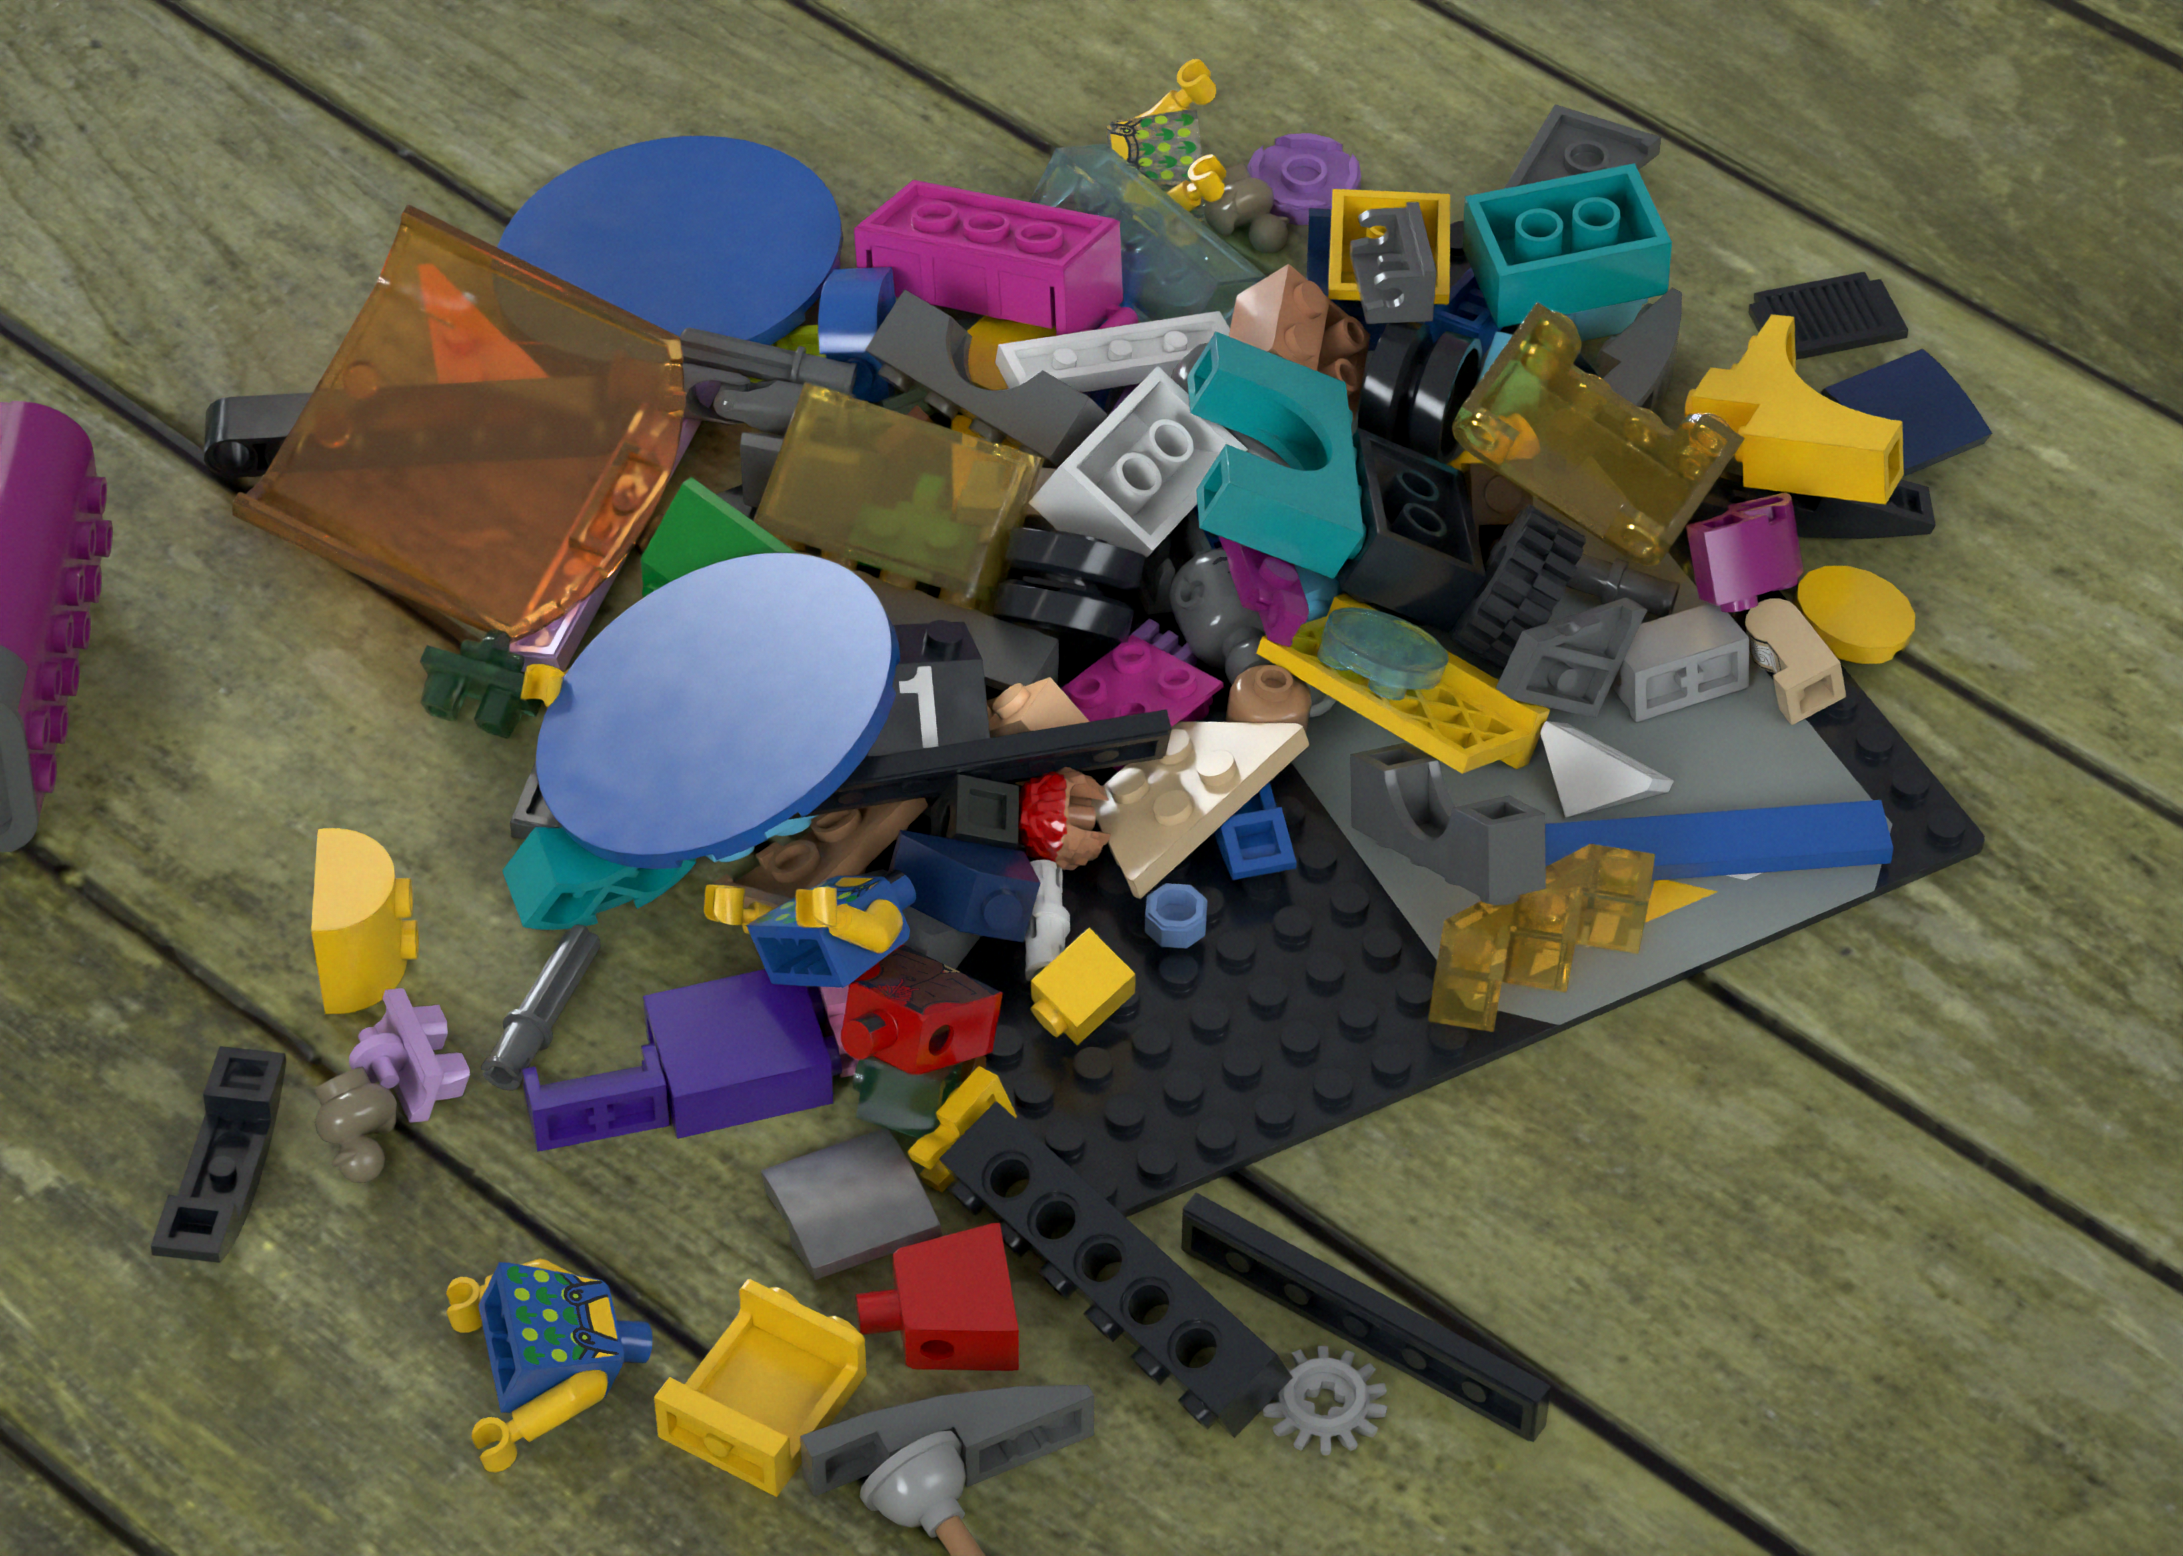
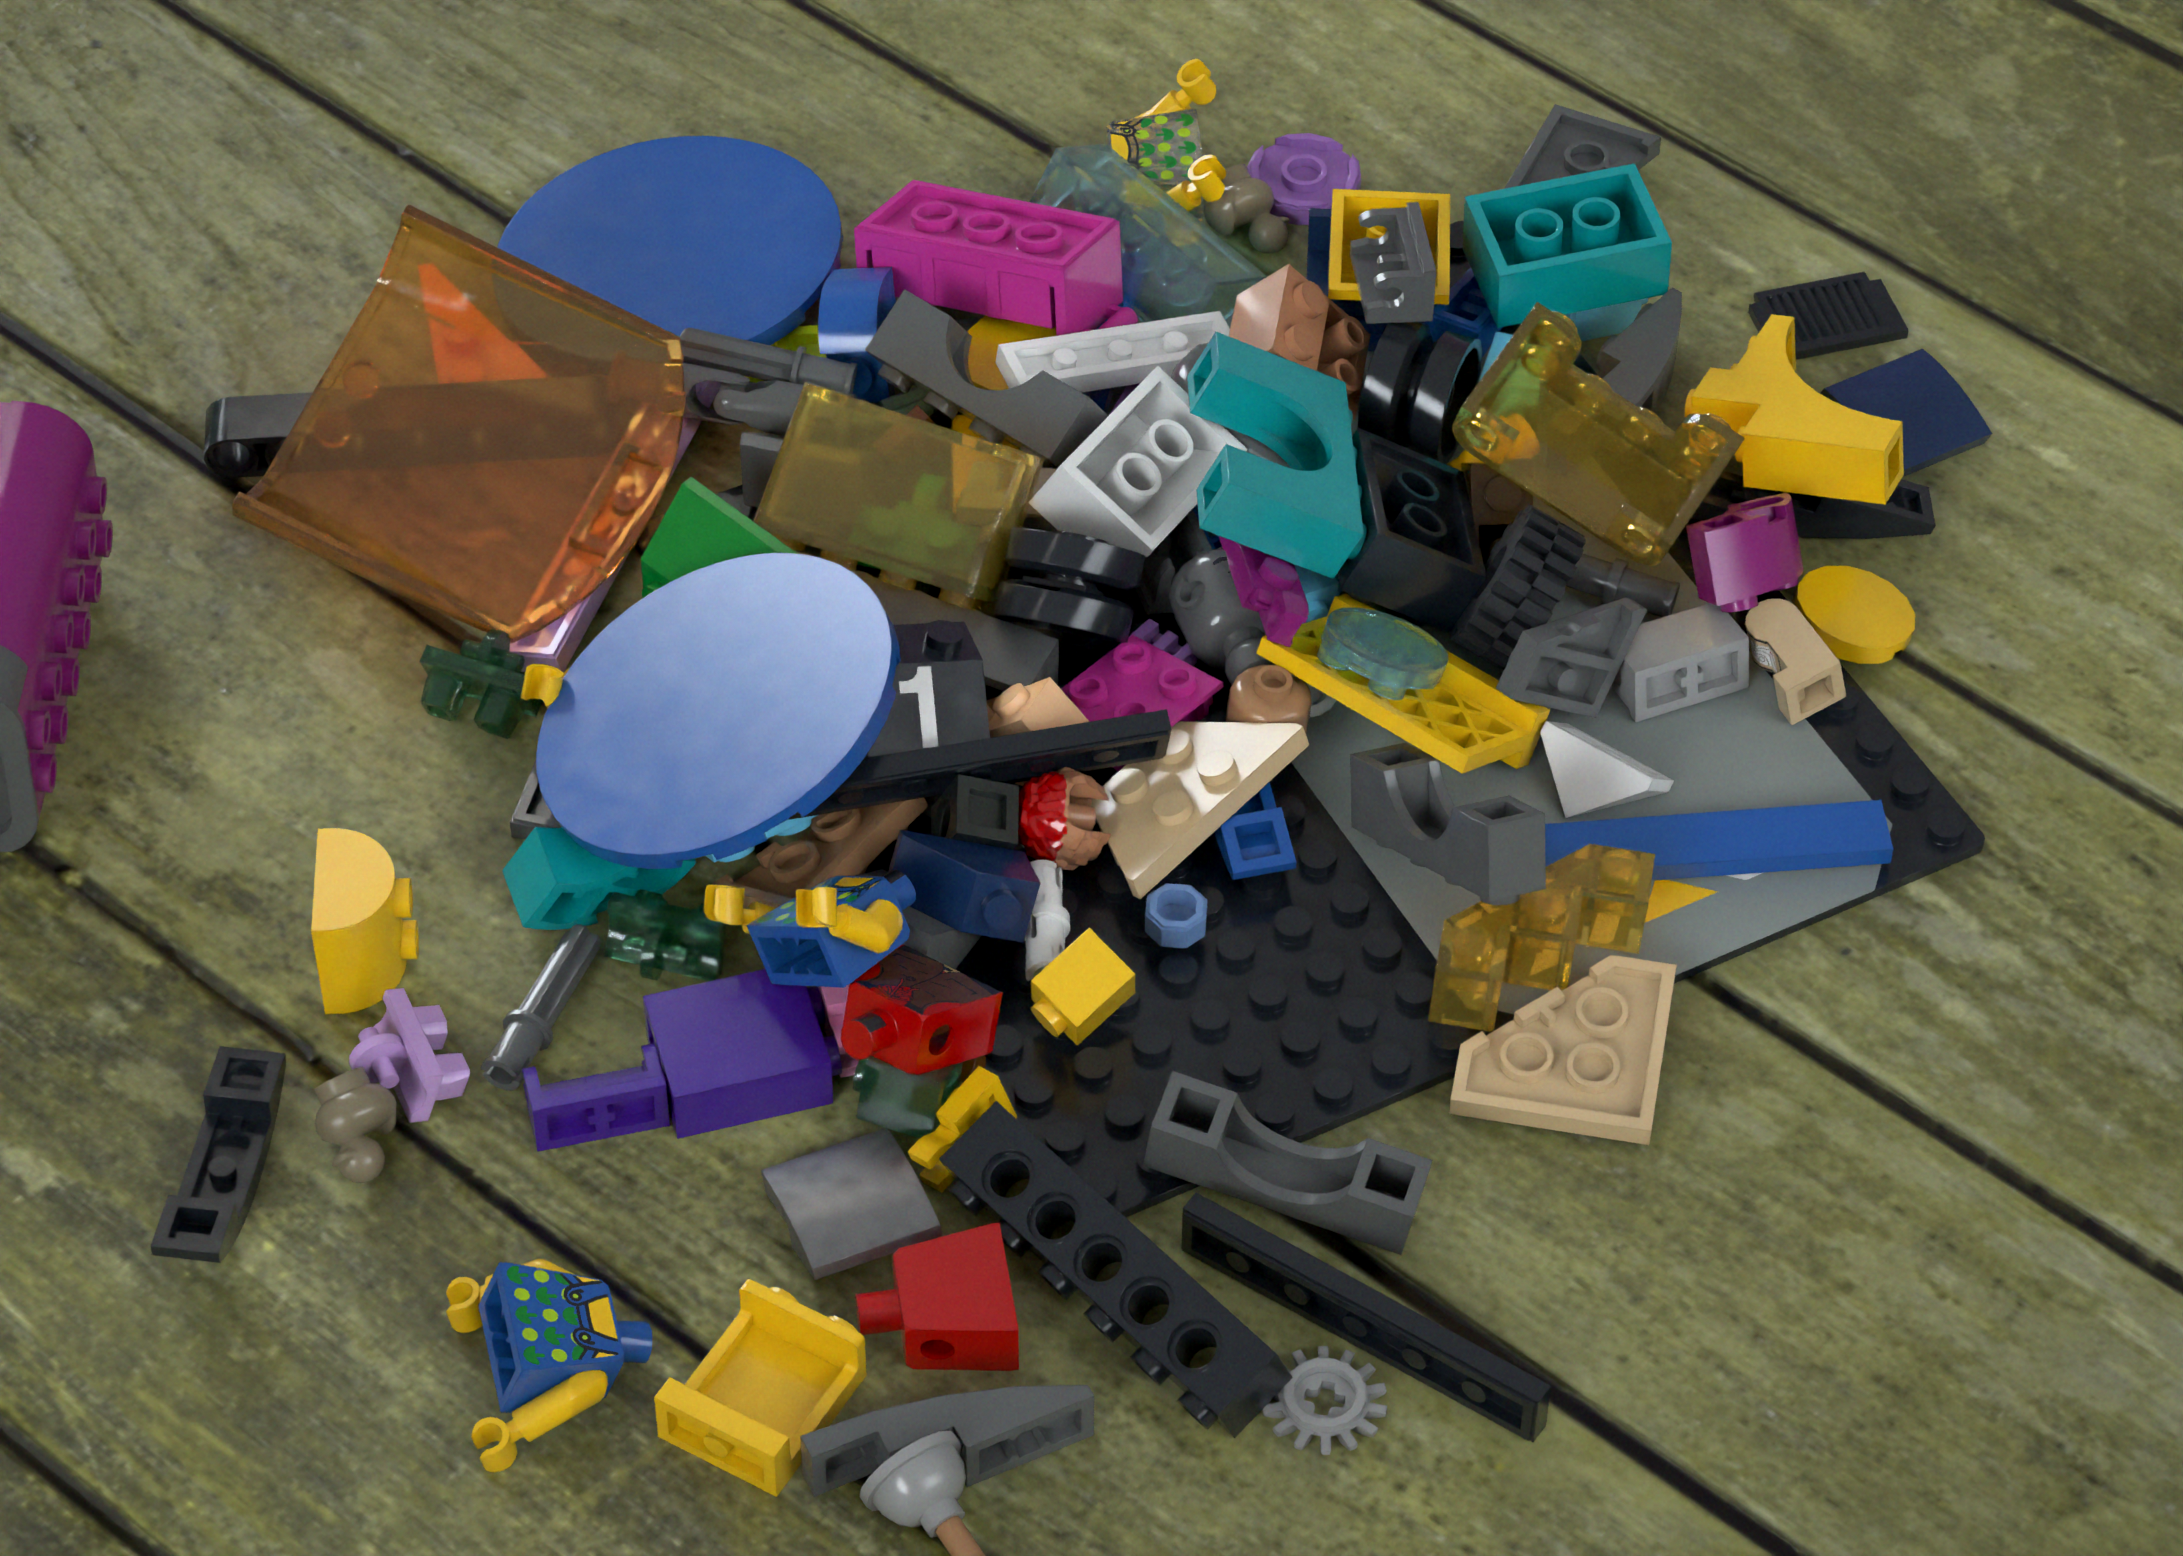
(664, 936): none -> clear green hips
(1351, 1190): none -> dark grey arch
(1575, 1056): none -> tan plate

